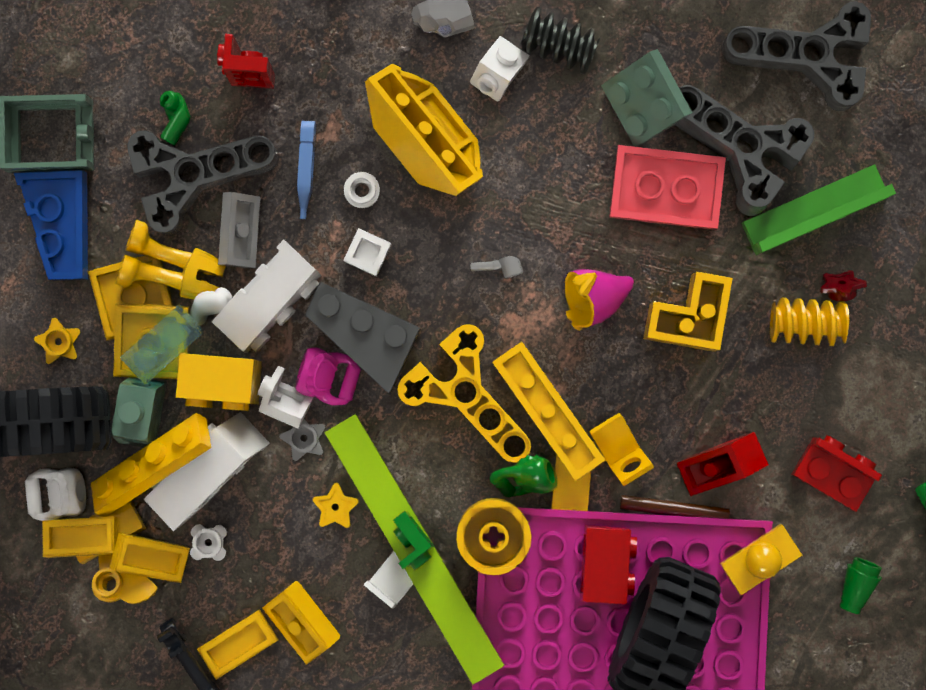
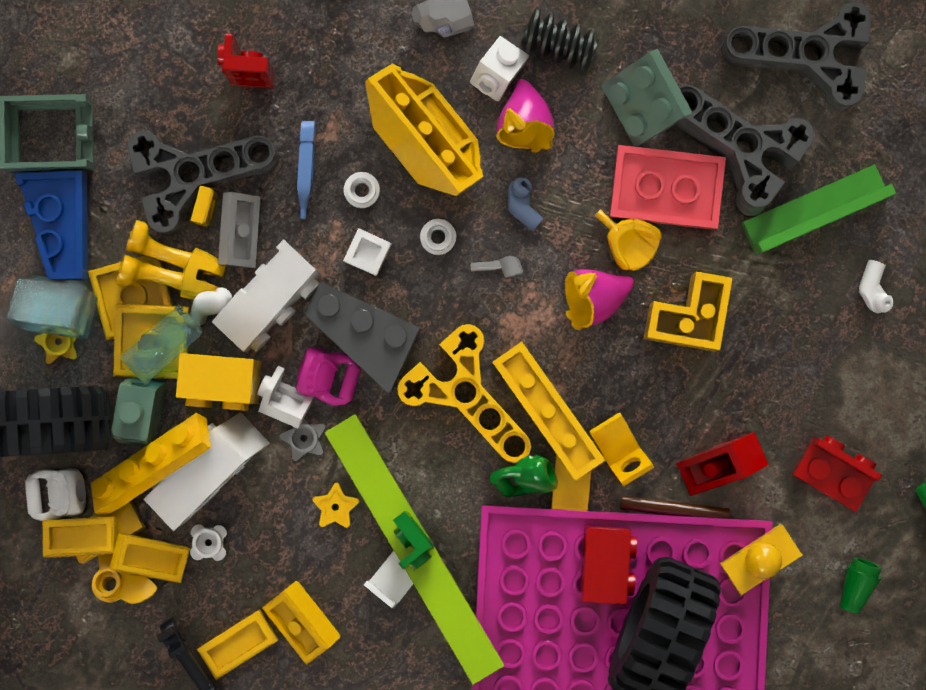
(52, 307): none -> clear light blue brick
(177, 114): green arm -> none
(204, 206): none -> yellow tile
(438, 225): none -> white plate
(509, 550): yellow brick -> none
(519, 203): none -> sand blue arm
(526, 120): none -> hat
(631, 241): none -> yellow piece
(809, 320): yellow piece -> none
(842, 286): dark red plate -> none
(871, 290): none -> white arm

